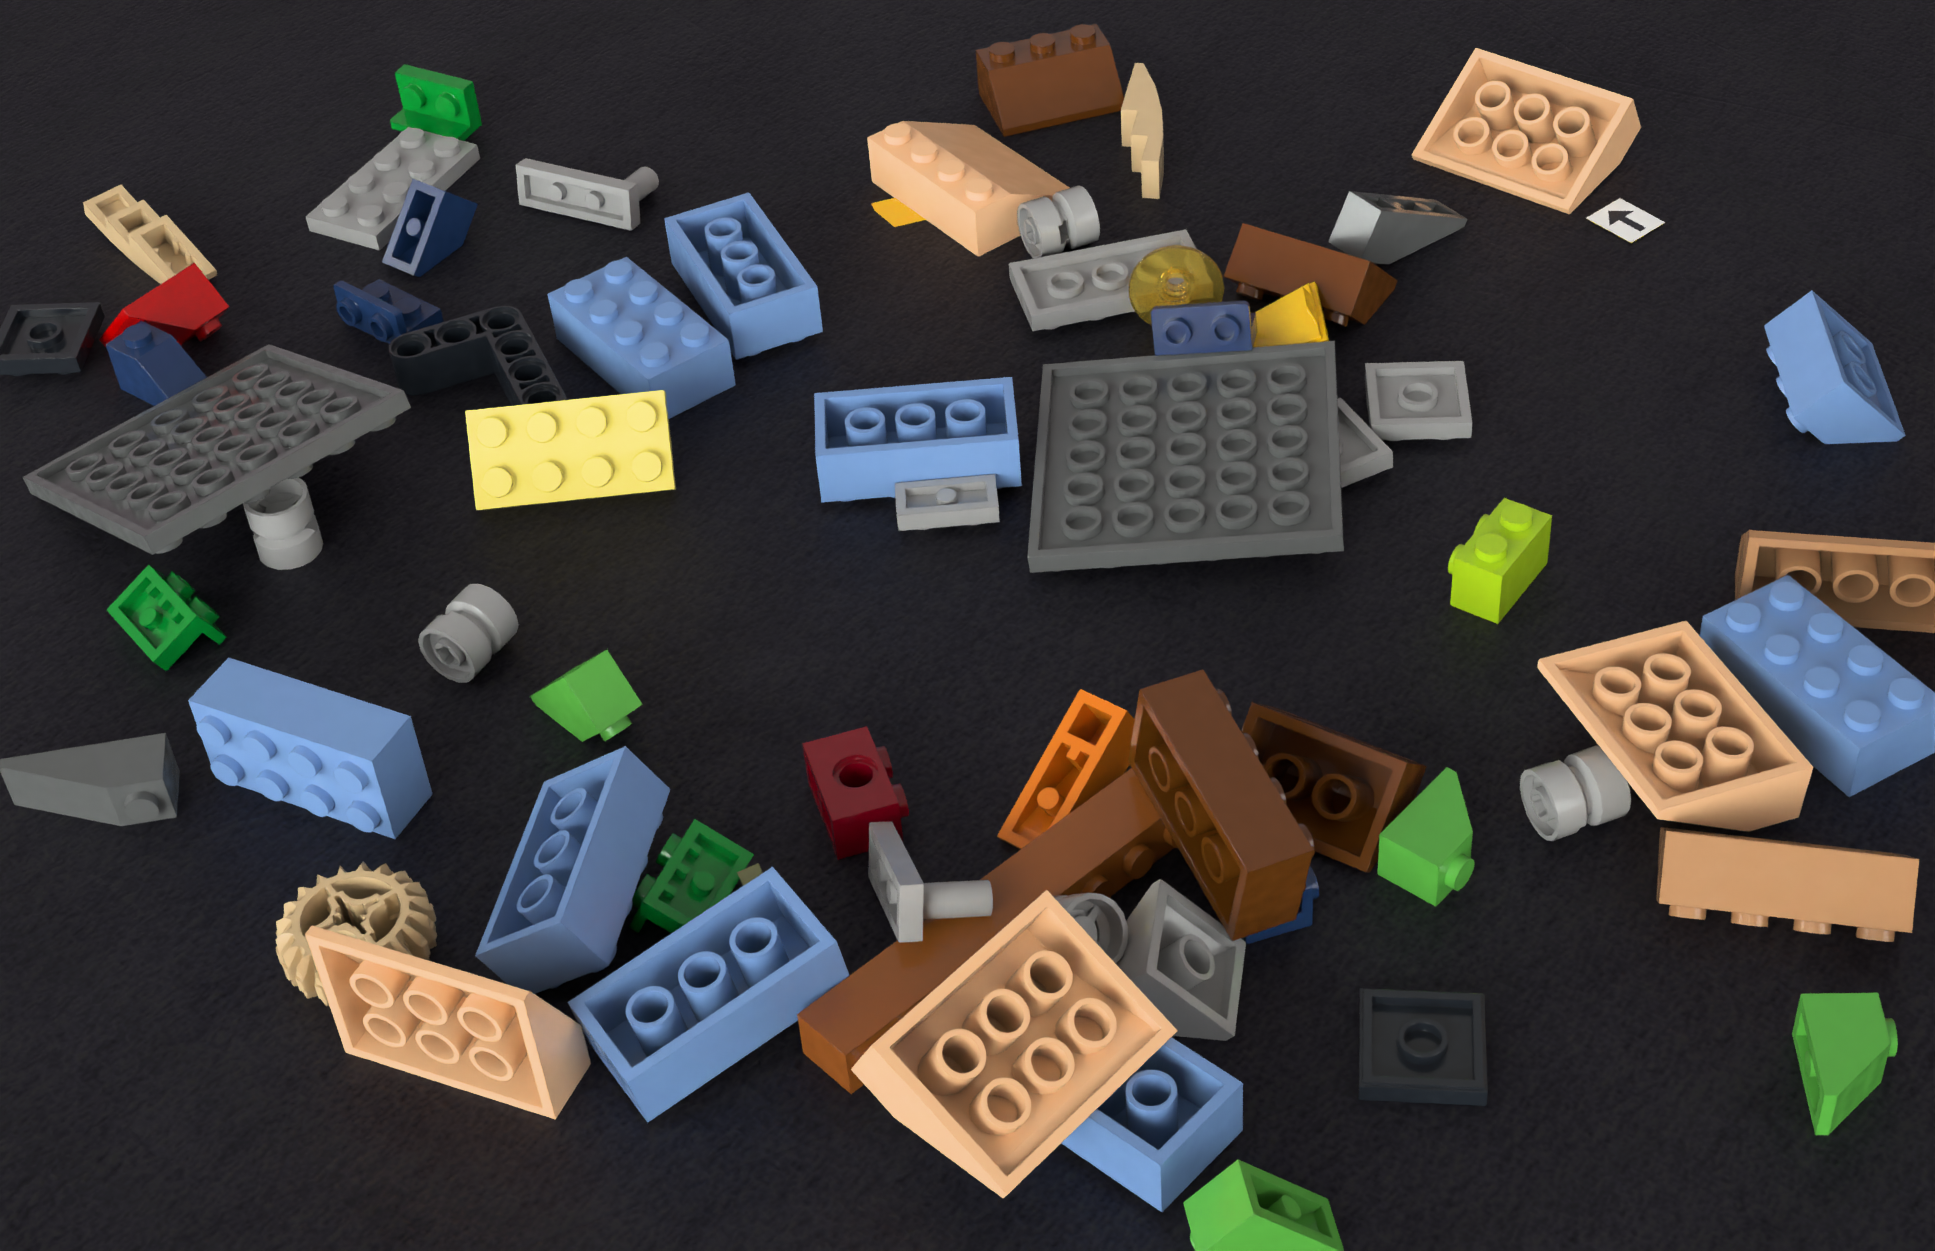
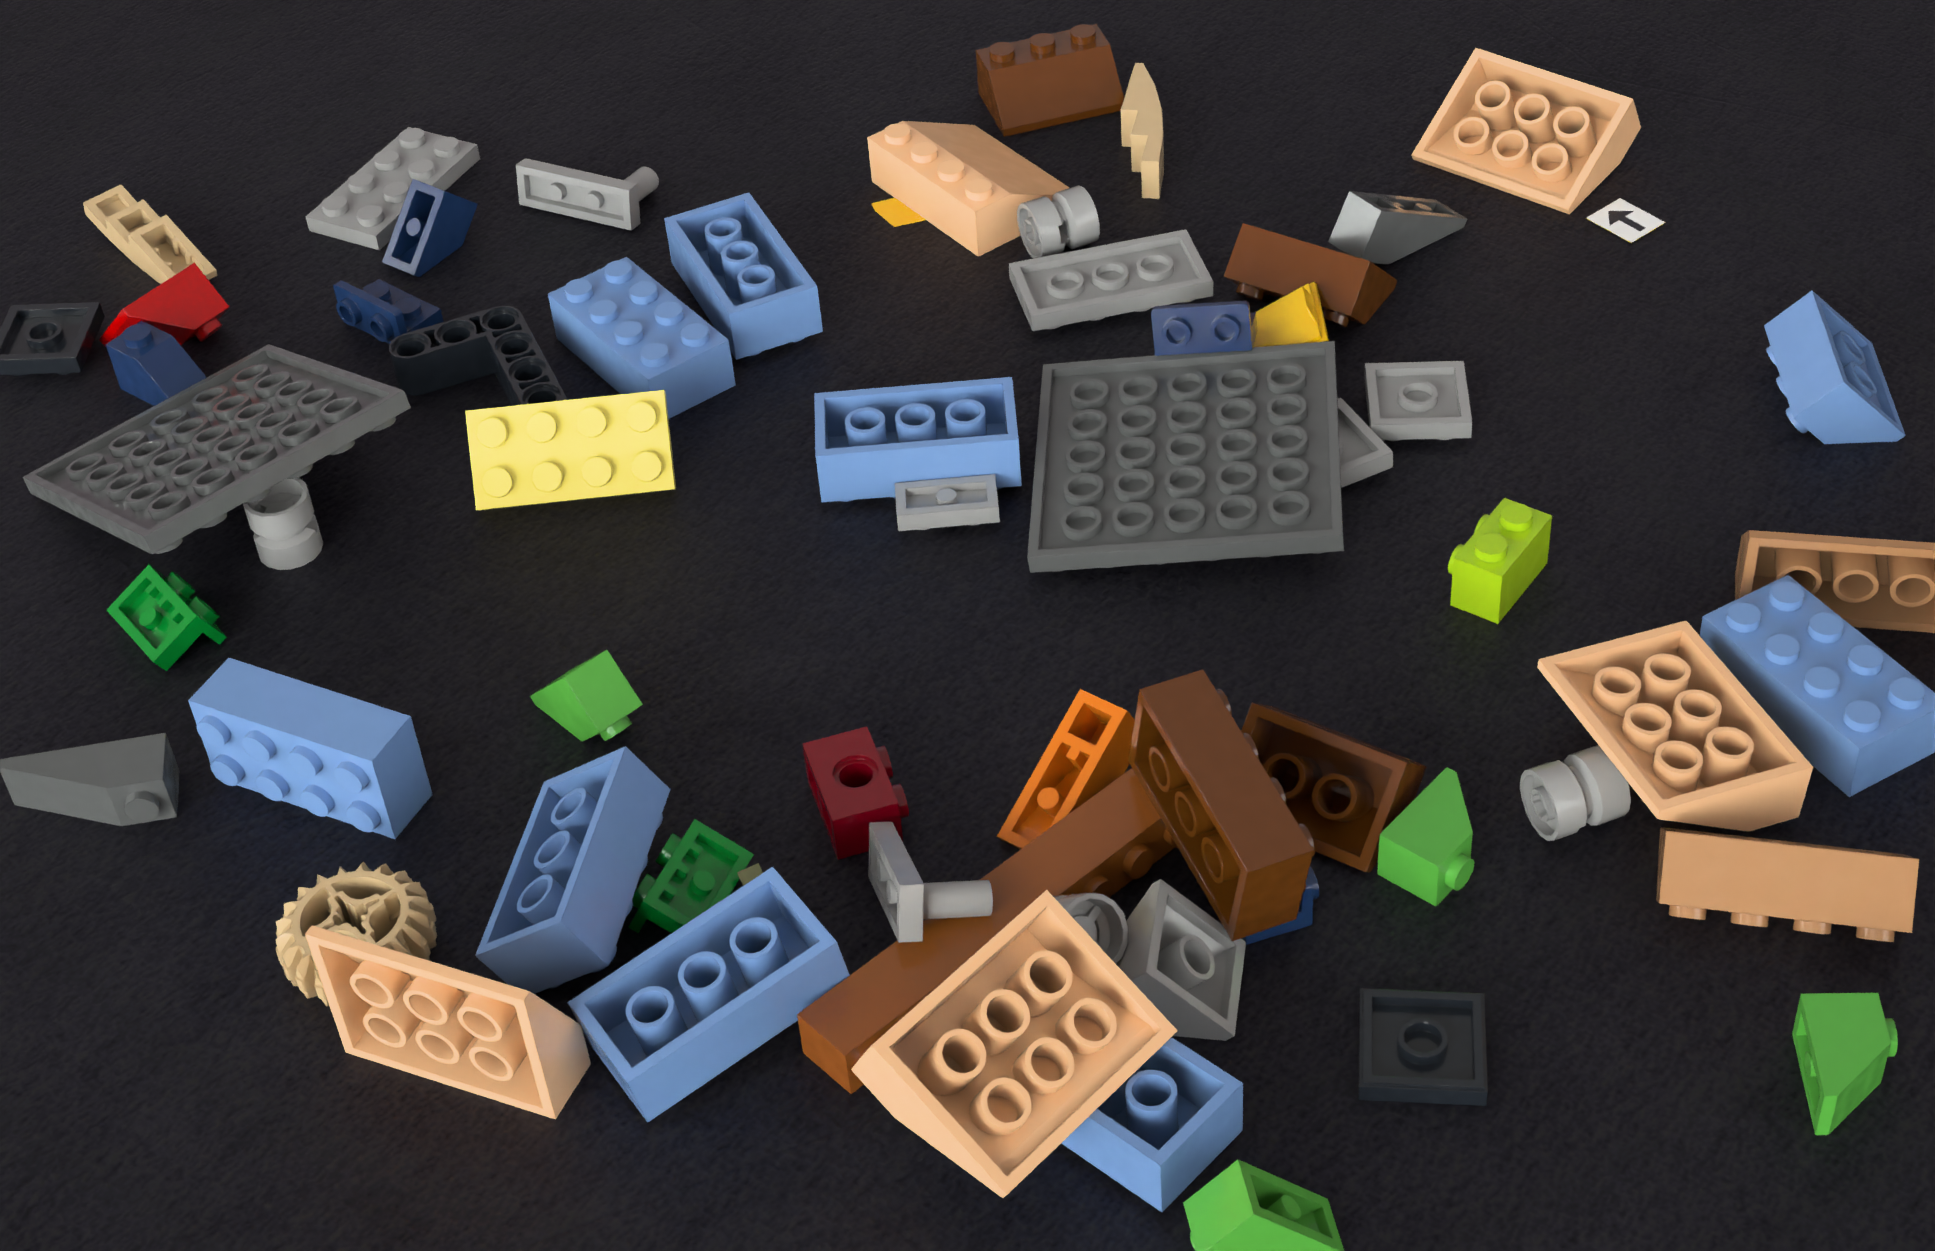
(436, 103): green bracket -> none
(469, 633): light grey wheel -> none
(1151, 274): clear yellow dish -> none

